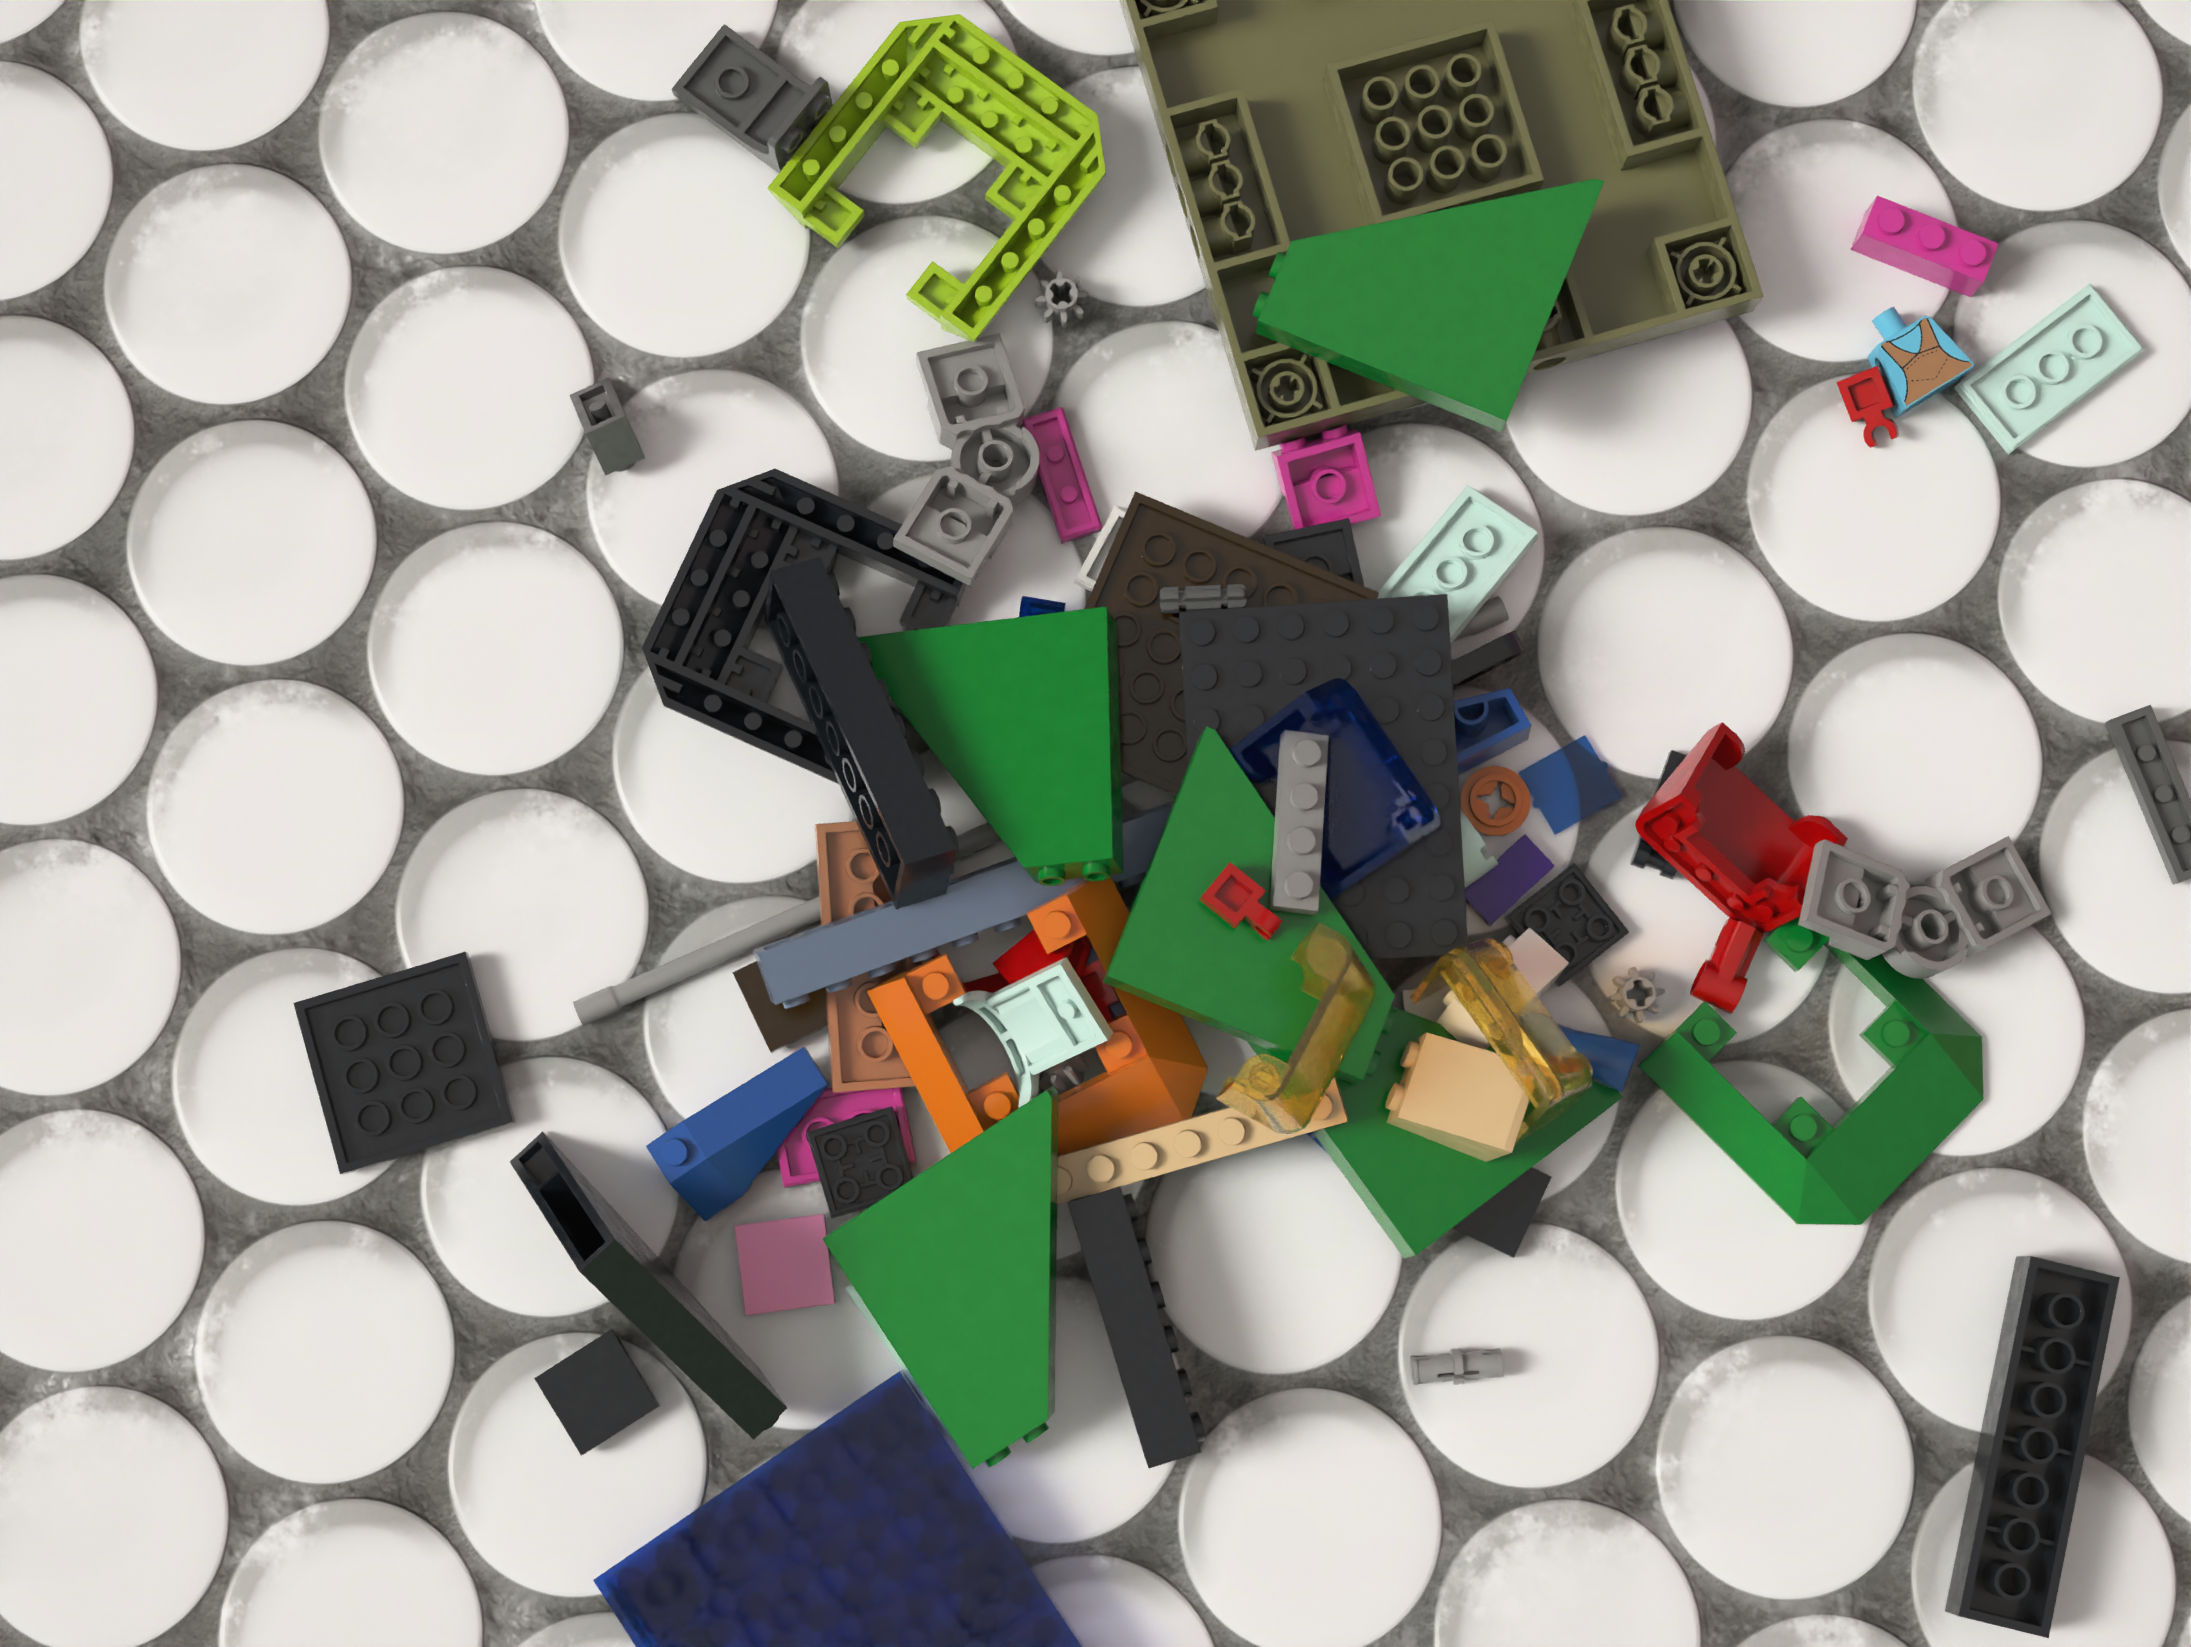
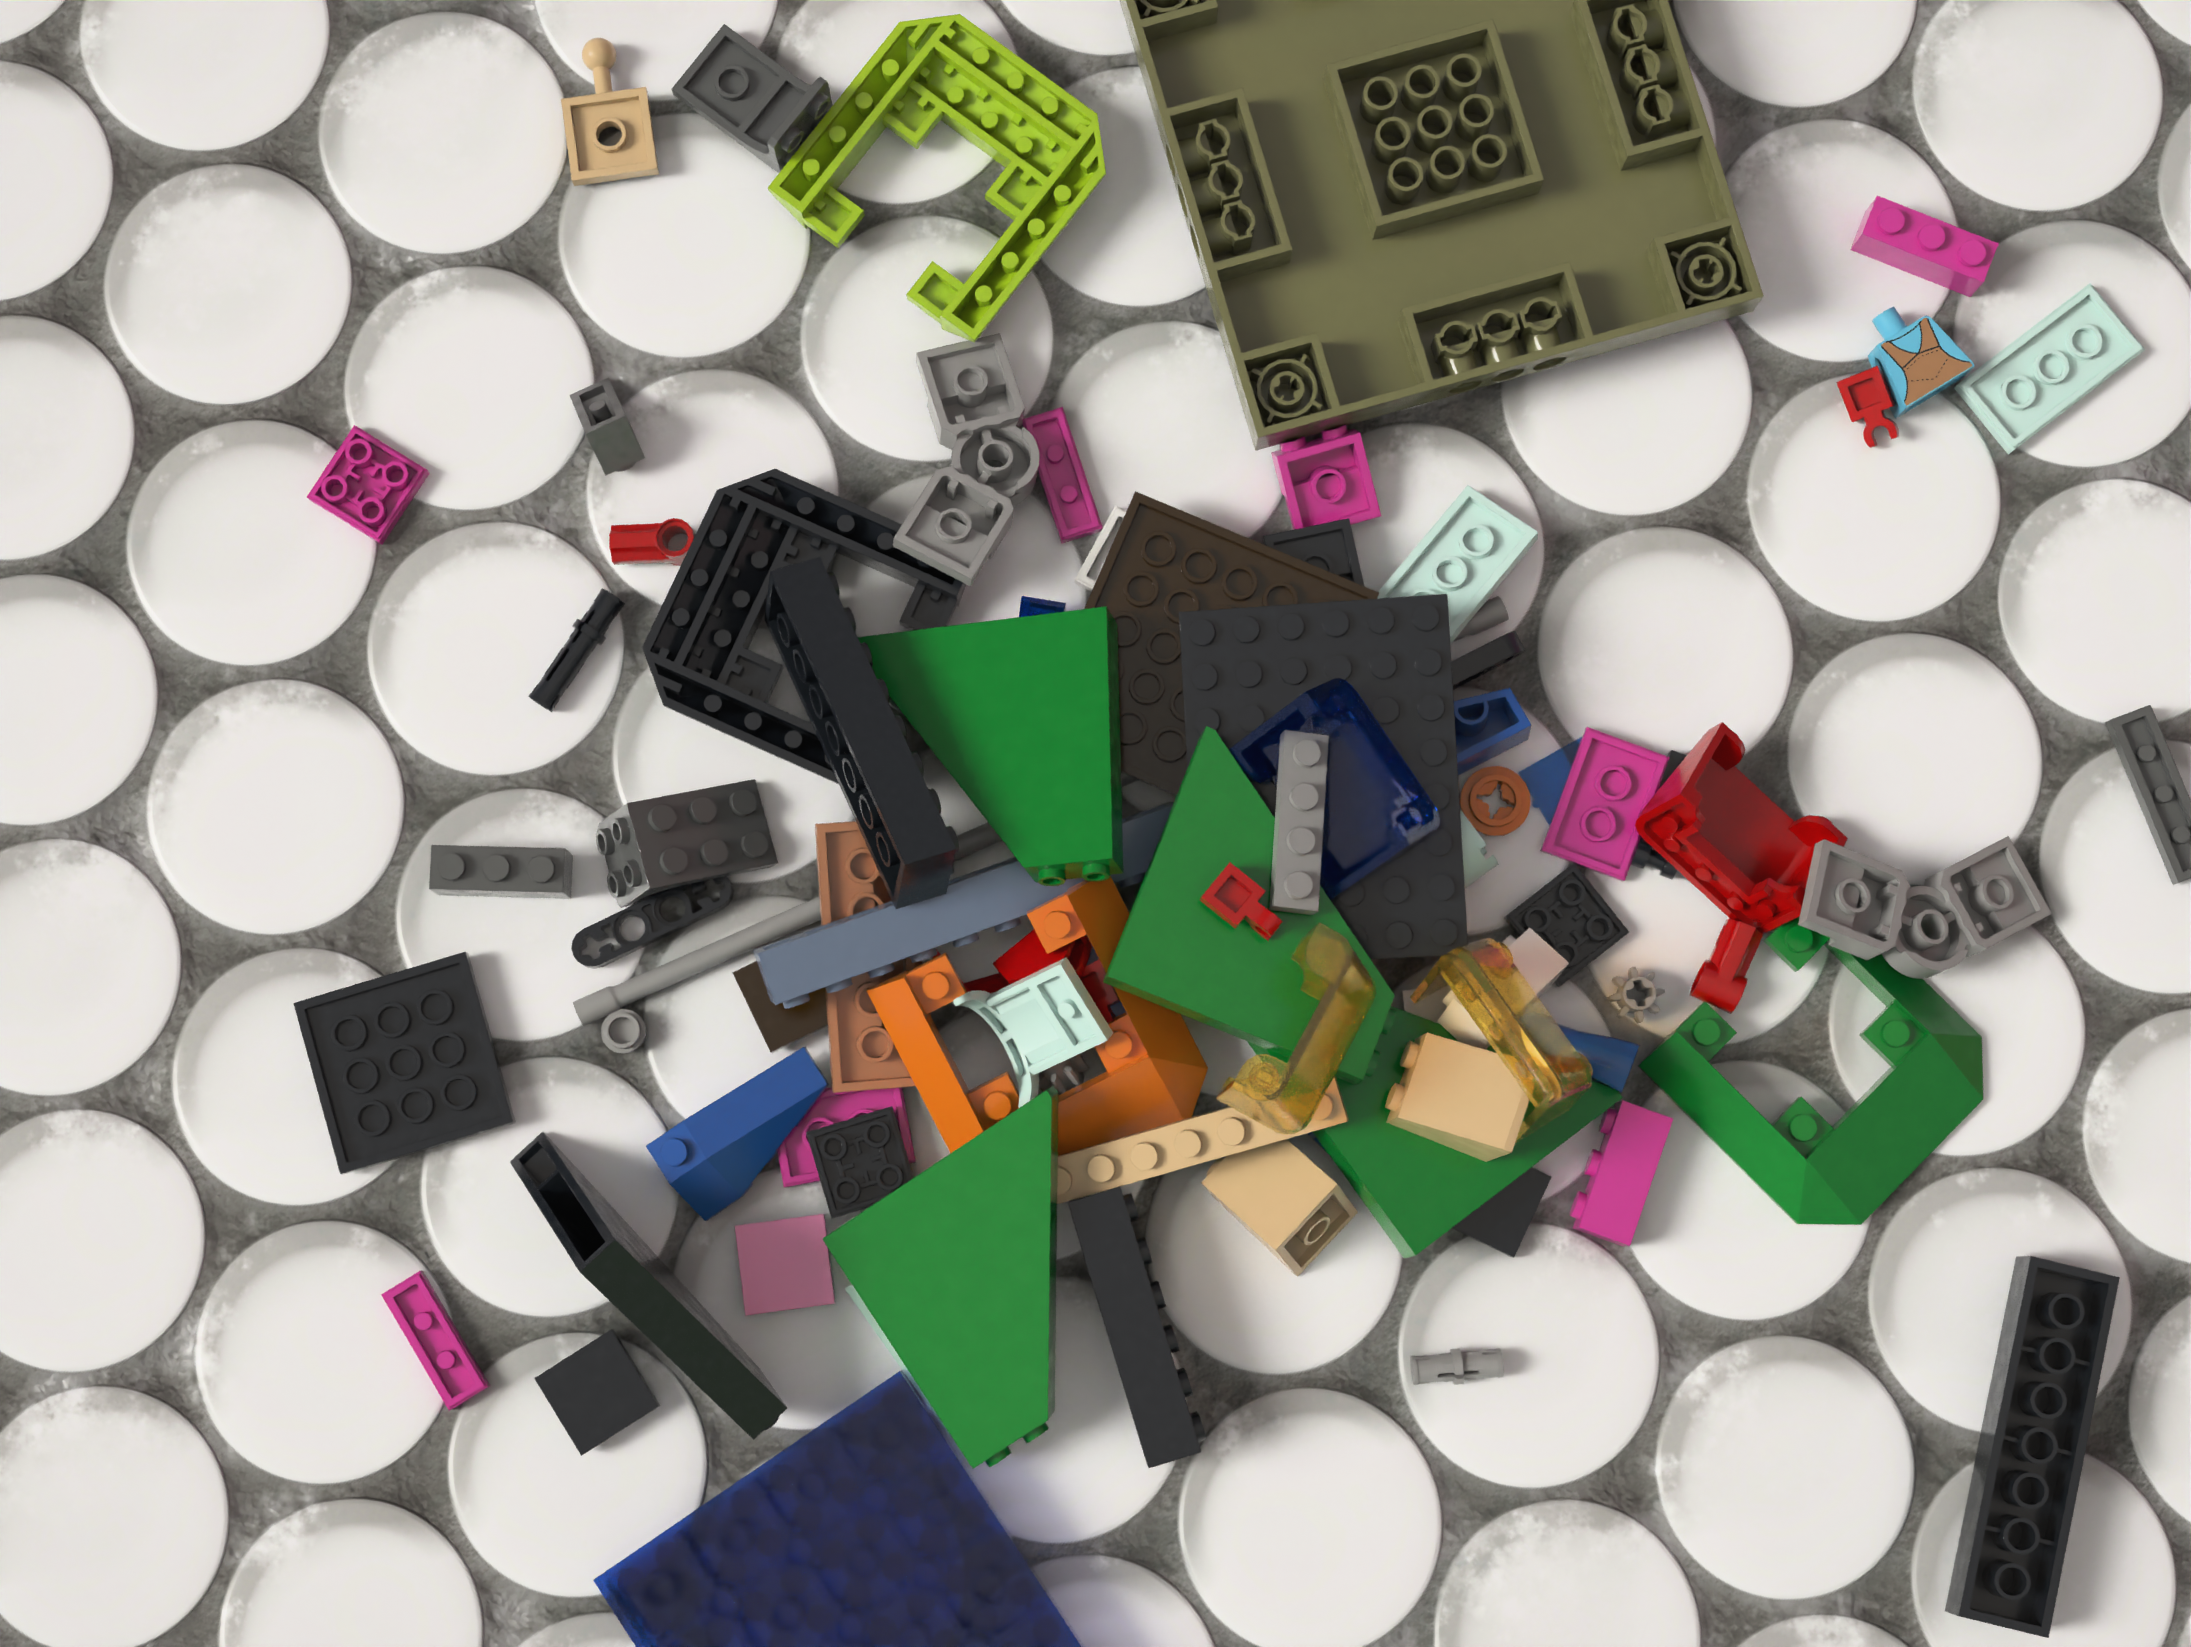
(368, 485): none -> dark pink tile
(435, 1340): none -> dark pink tile
(501, 871): none -> dark grey brick
(582, 642): none -> black pin
(590, 114): none -> tan plate
(623, 1031): none -> light grey plate
(648, 542): none -> red piece
(655, 925): none -> black beam
(684, 840): none -> dark grey bracket
(1061, 287): light grey gear -> none
(1202, 598): dark grey axle -> none
(1281, 1200): none -> tan slope
(1435, 298): green slope -> none
(1507, 882): dark purple tile -> none
(1602, 802): none -> dark pink tile
(1620, 1172): none -> dark pink brick

